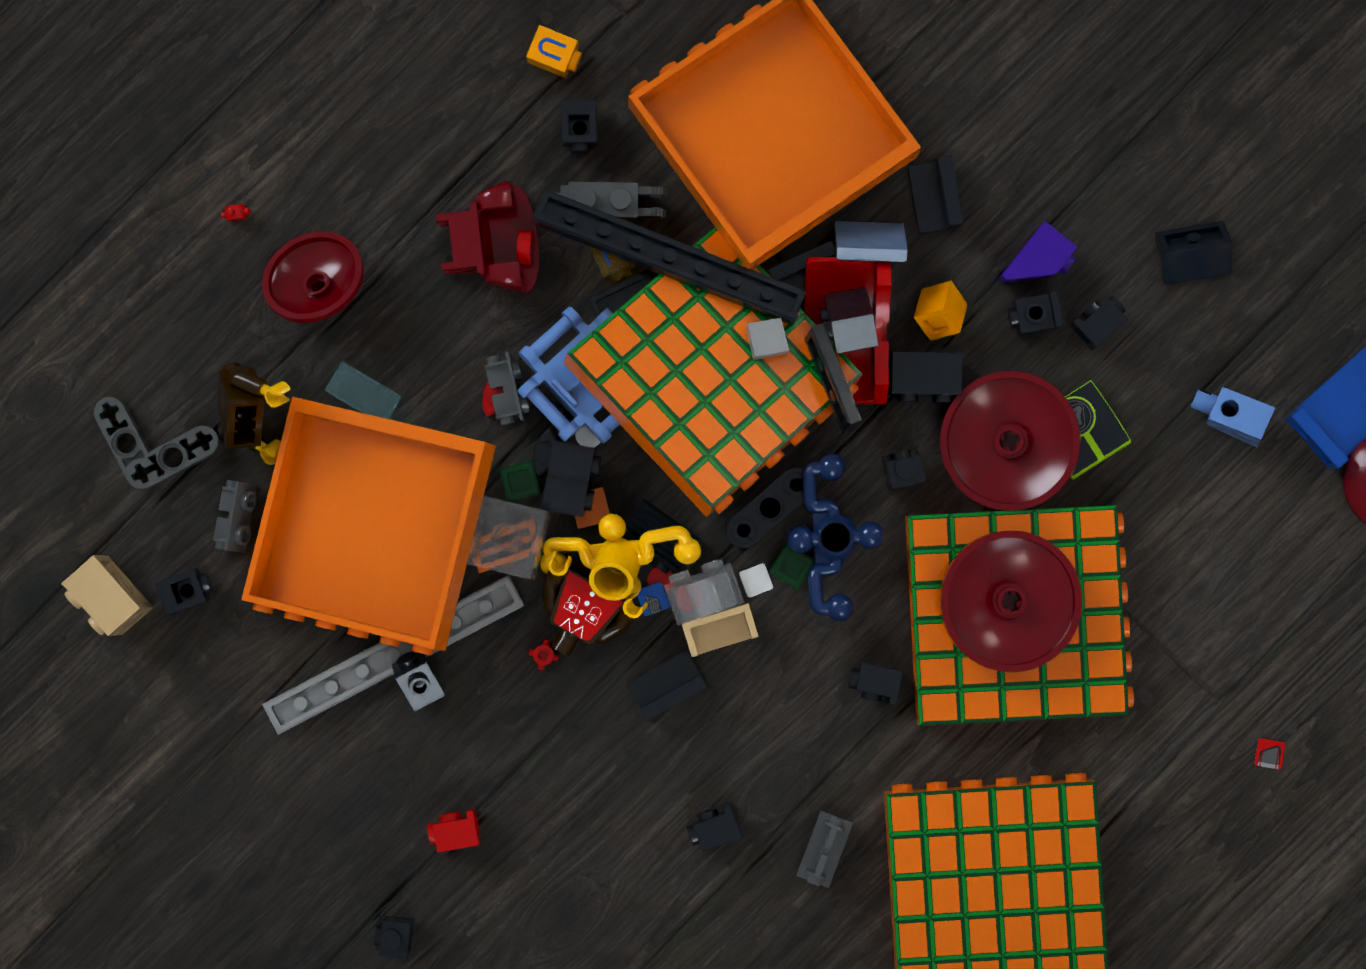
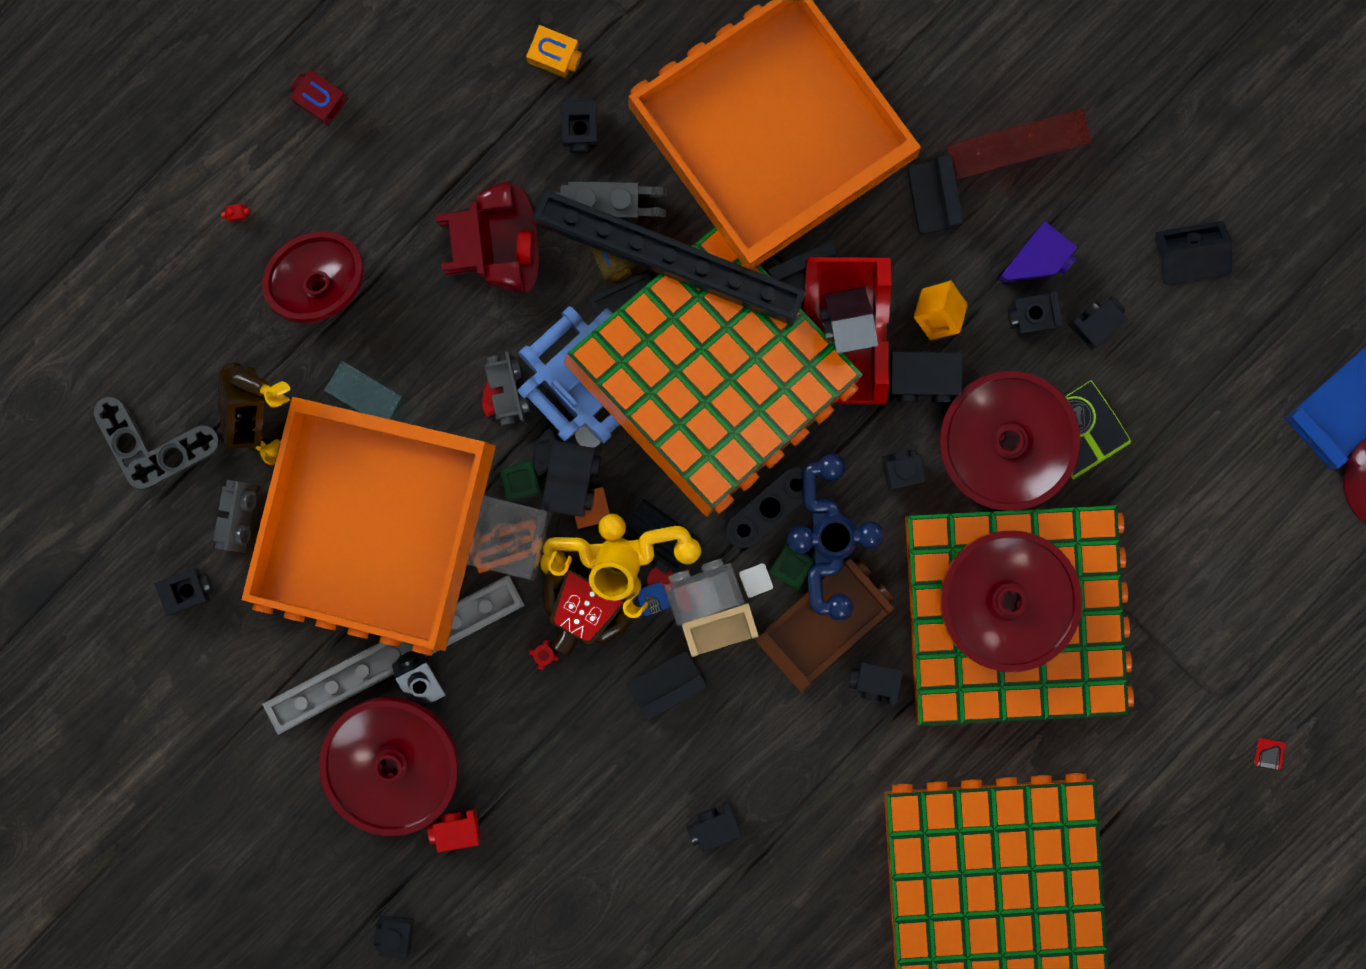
(106, 596): tan brick -> none
(317, 97): none -> dark red brick
(389, 766): none -> dark red dish
(767, 338): light grey tile -> none
(807, 642): none -> reddish brown panel
(824, 849): dark grey hinge -> none
(832, 378): black tile -> none
(870, 241): sand blue tile -> none
(1019, 143): none -> clear red slope
(1250, 416): medium blue torso -> none

